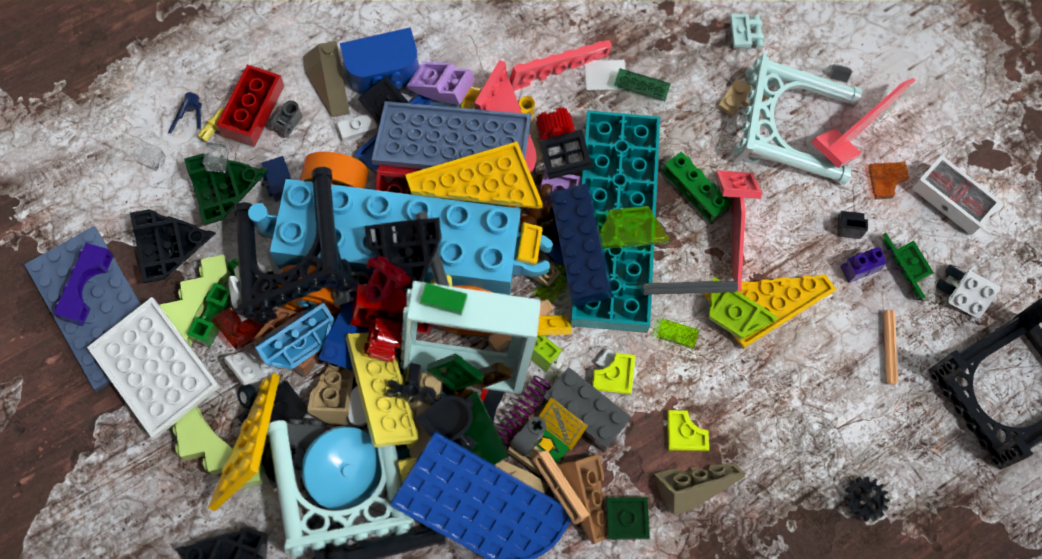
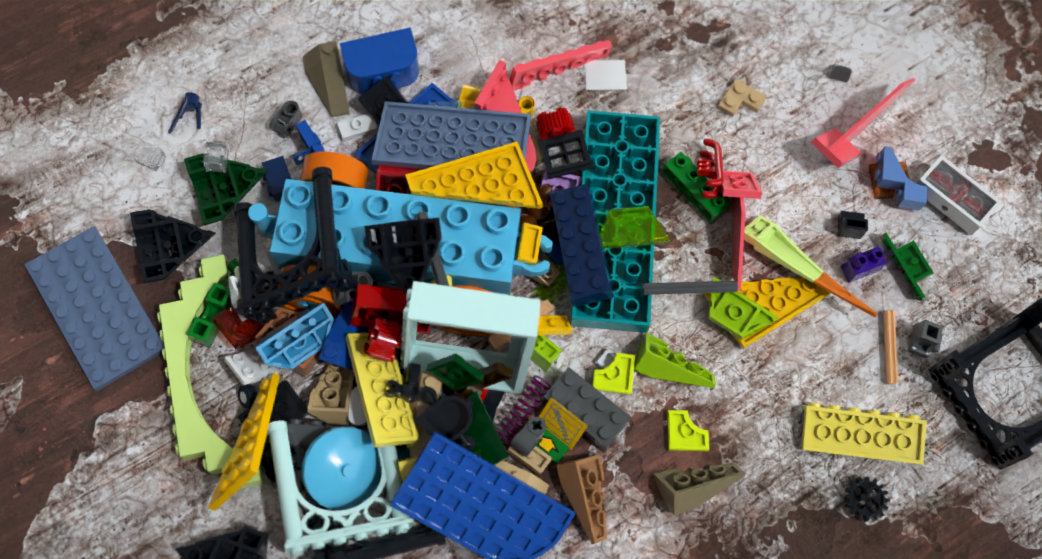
(91, 262): dark purple arch -> none
(153, 367): white plate -> none
(210, 127): light yellow pin -> none
(250, 105): red brick -> none
(310, 140): none -> blue piece
(386, 278): dark red pin -> none
(442, 82): lavender slope -> none
(443, 298): green tile -> none
(561, 487): light nougat piece -> none
(628, 518): dark green plate -> none
(642, 84): clear green plate -> none
(662, 363): none -> lime wedge
(677, 333): clear neon green tile -> none
(711, 168): none -> red piece
(741, 31): light aqua plate -> none
(755, 147): light aqua arch -> none
(773, 243): none -> yellowish green plate
(864, 433): none -> light yellow bracket
(891, 176): none -> medium blue arch
(925, 338): none -> dark grey brick
(971, 294): white plate -> none

